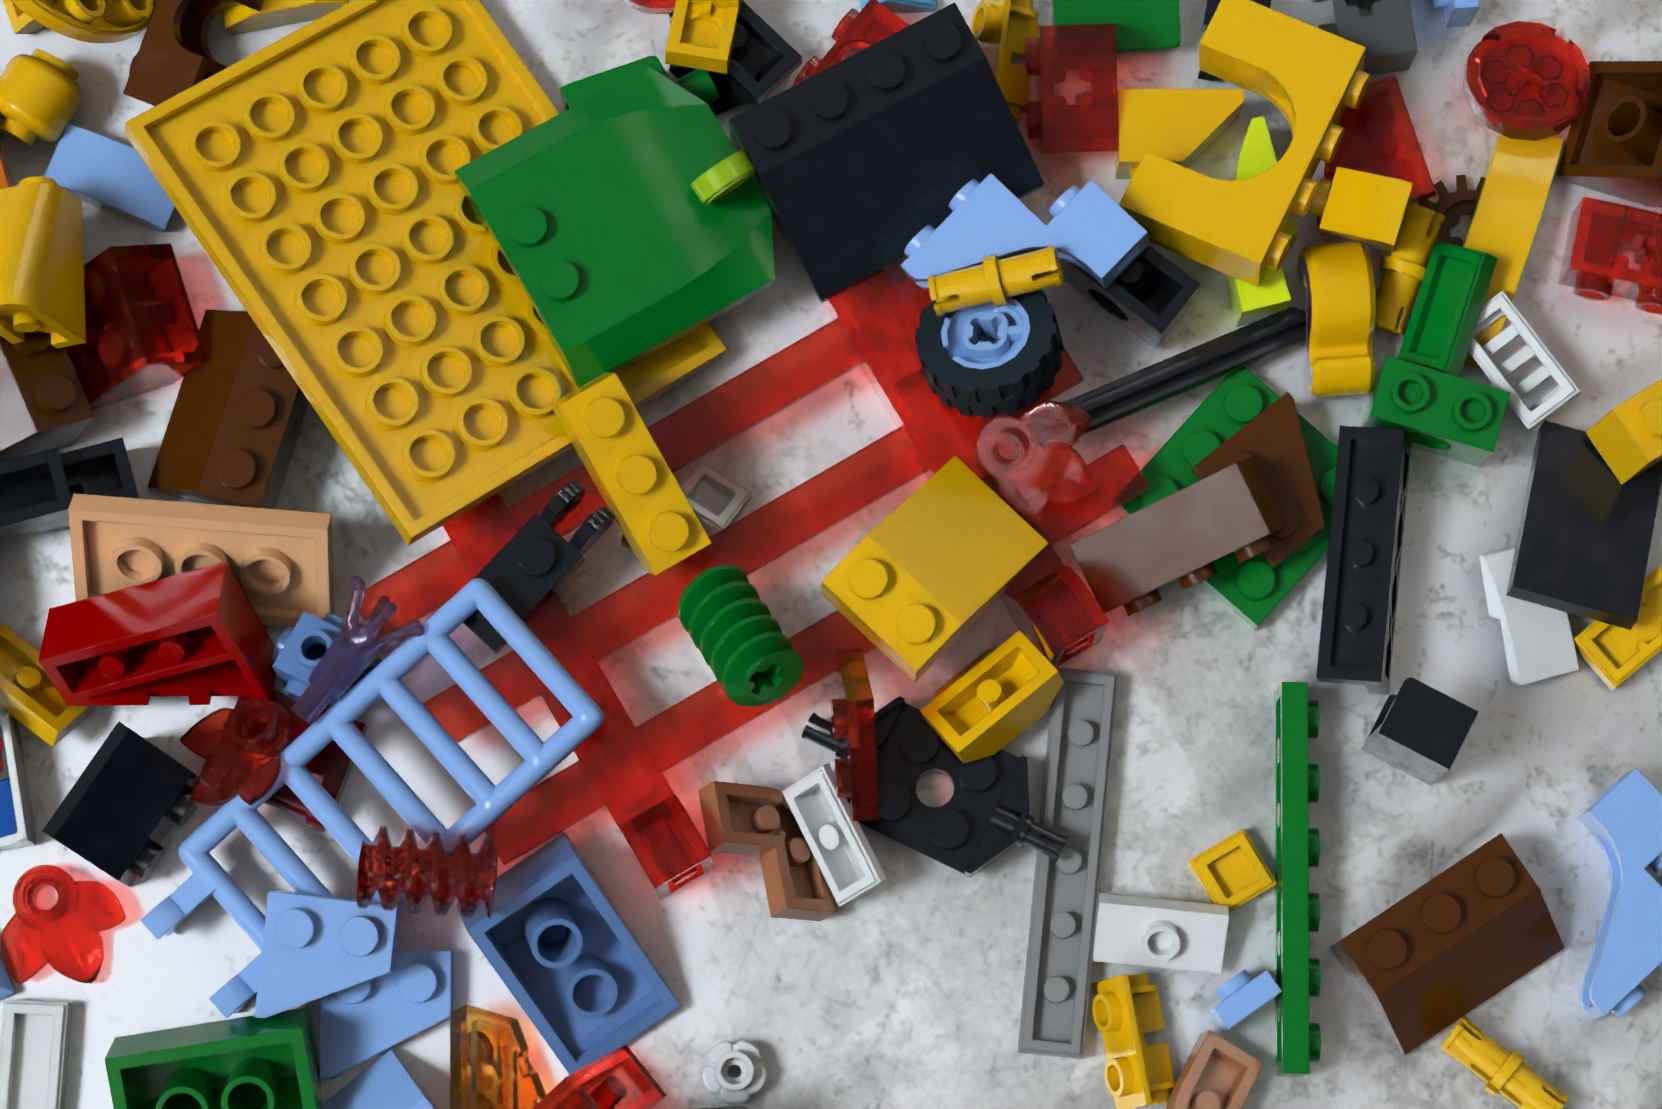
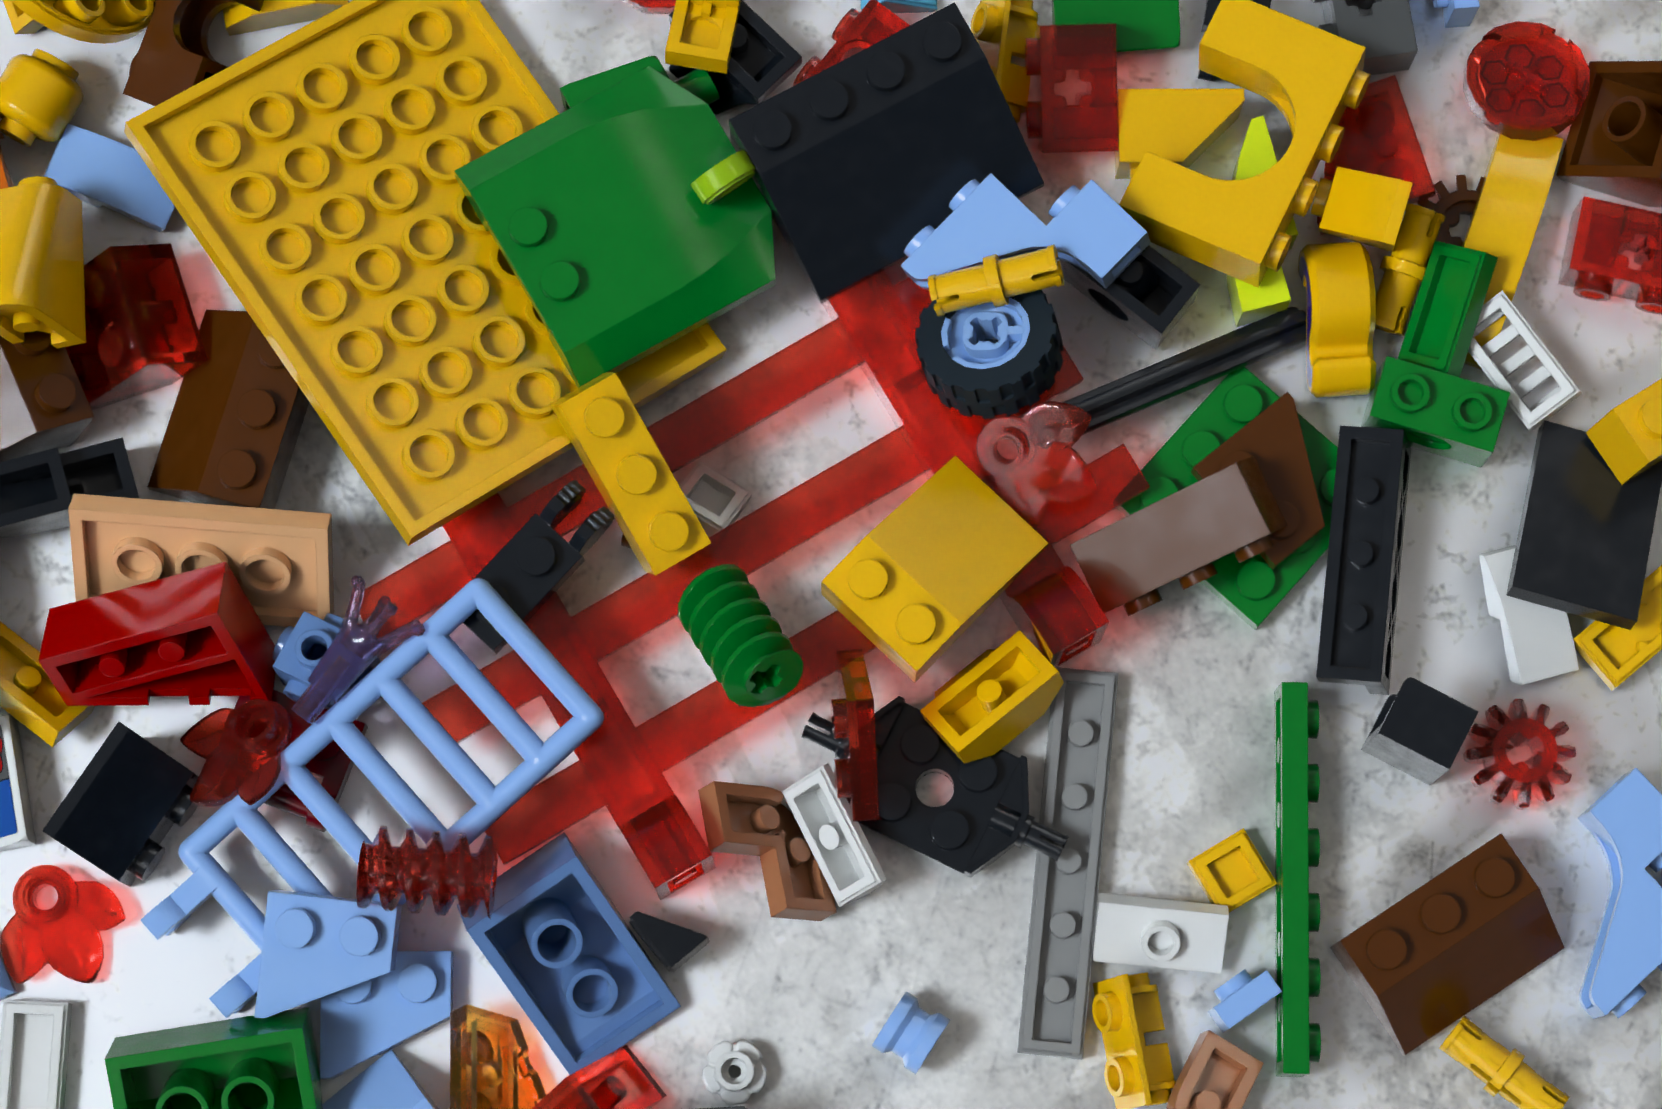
(668, 941): none -> black slope
(910, 1032): none -> light blue wheel
(1519, 731): none -> clear red gear

